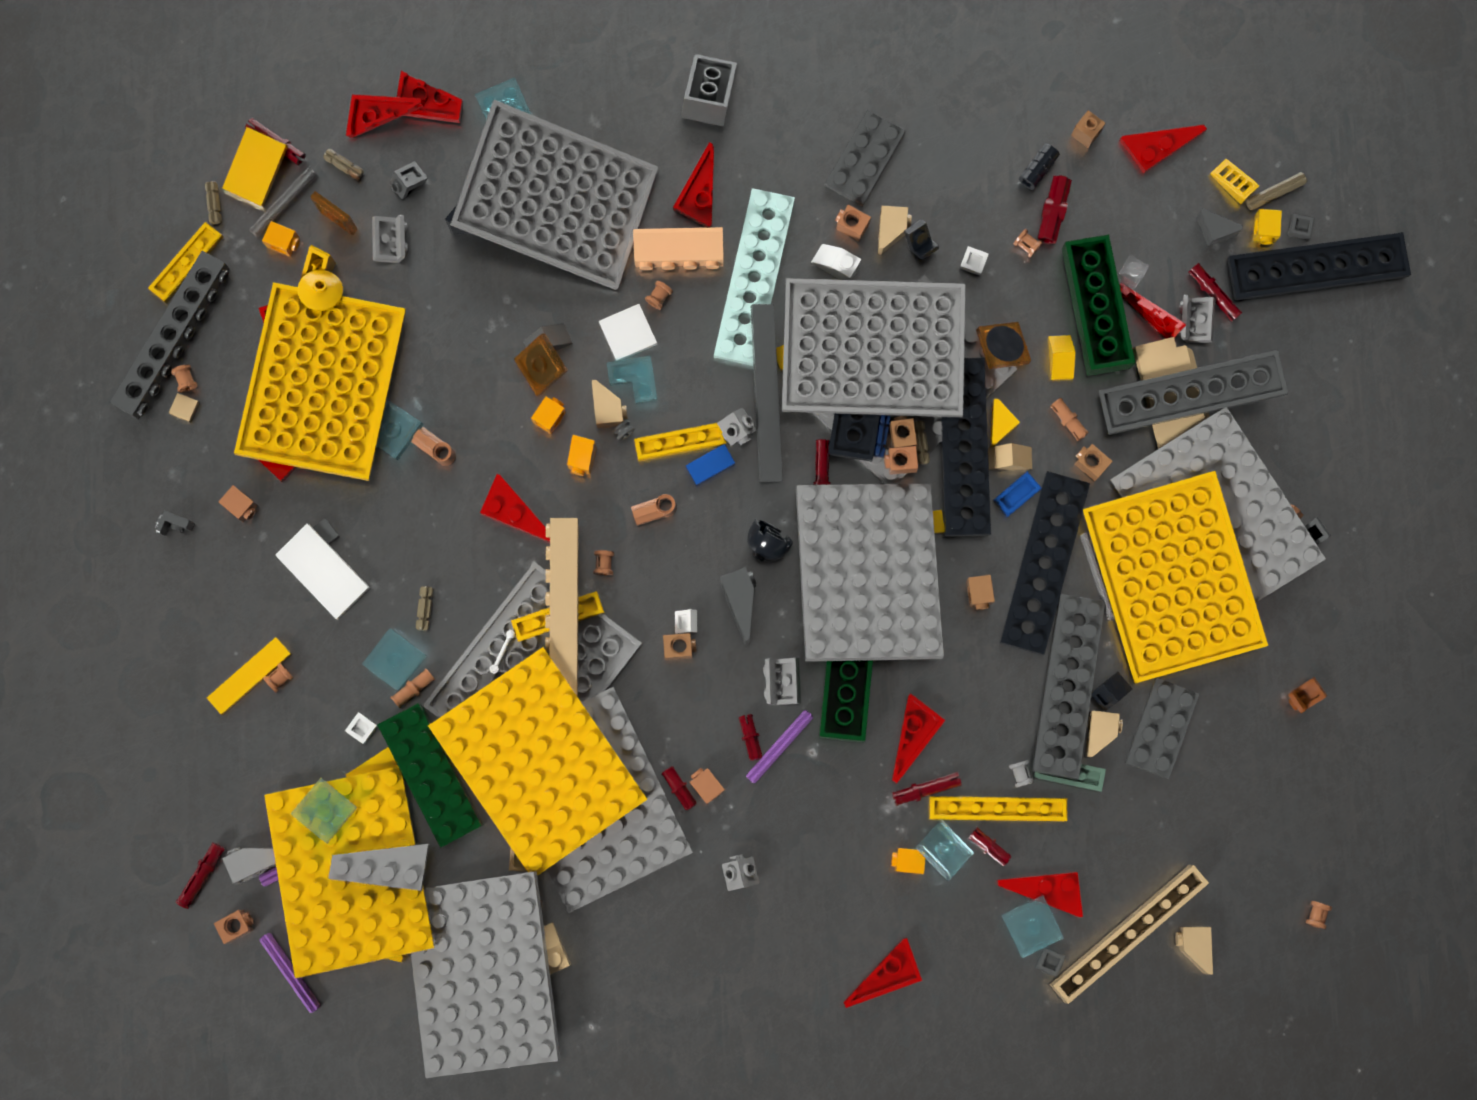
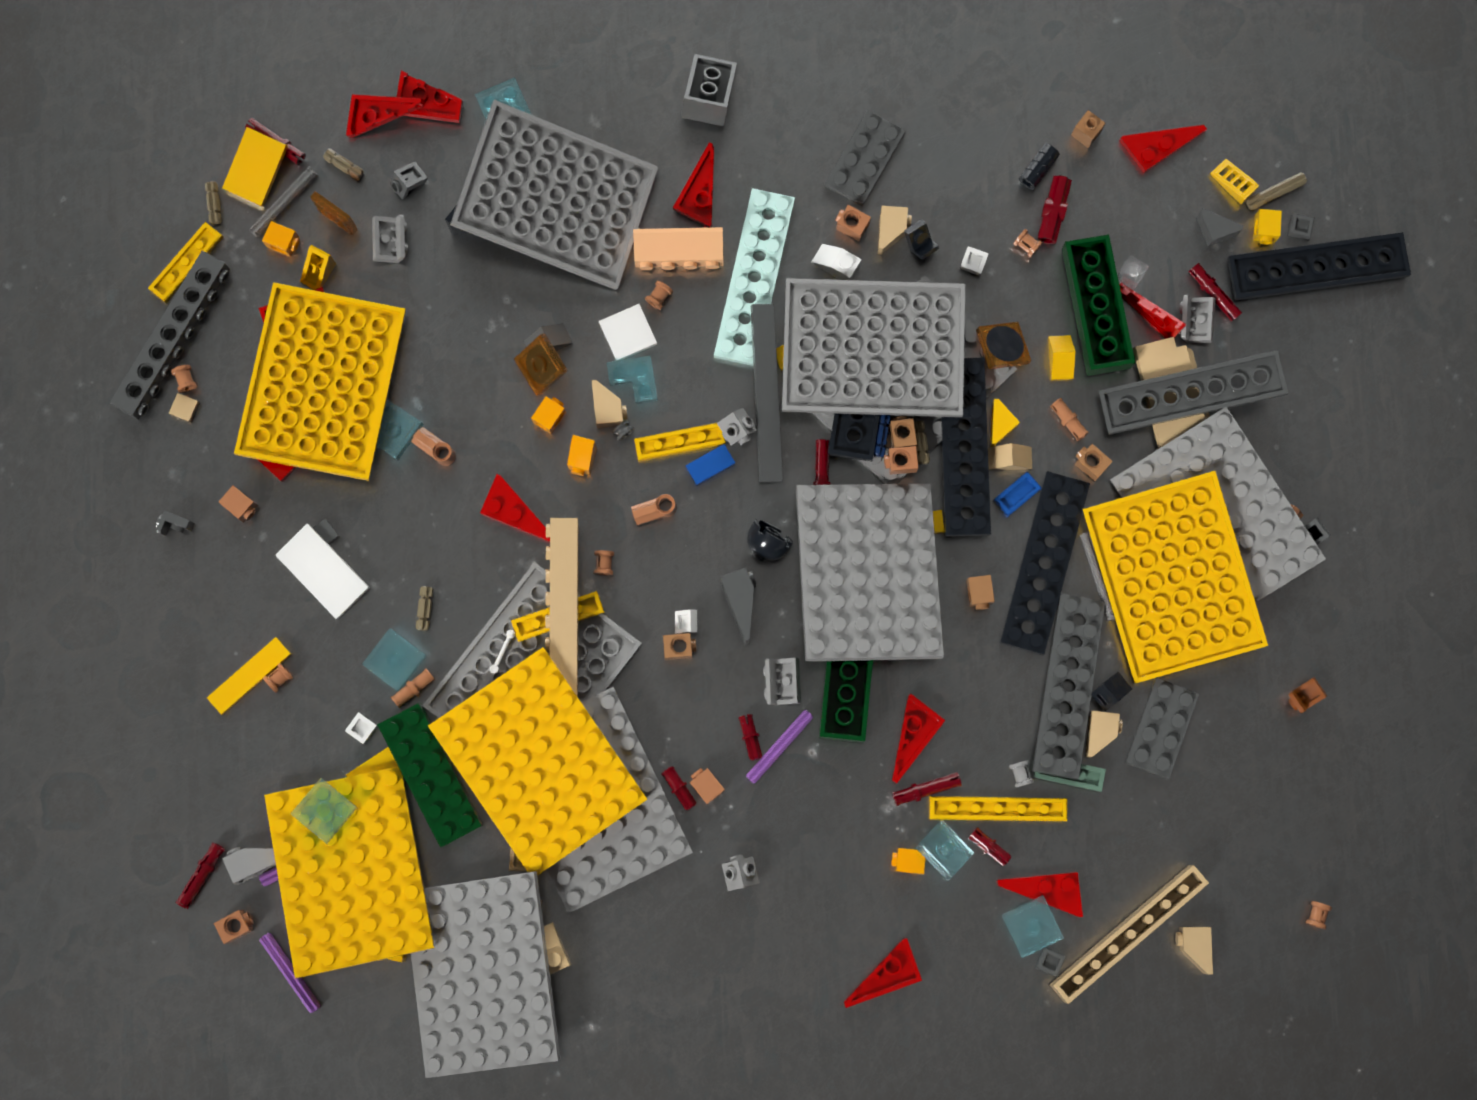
(323, 298): yellow dish -> none
(384, 867): light grey wing -> none

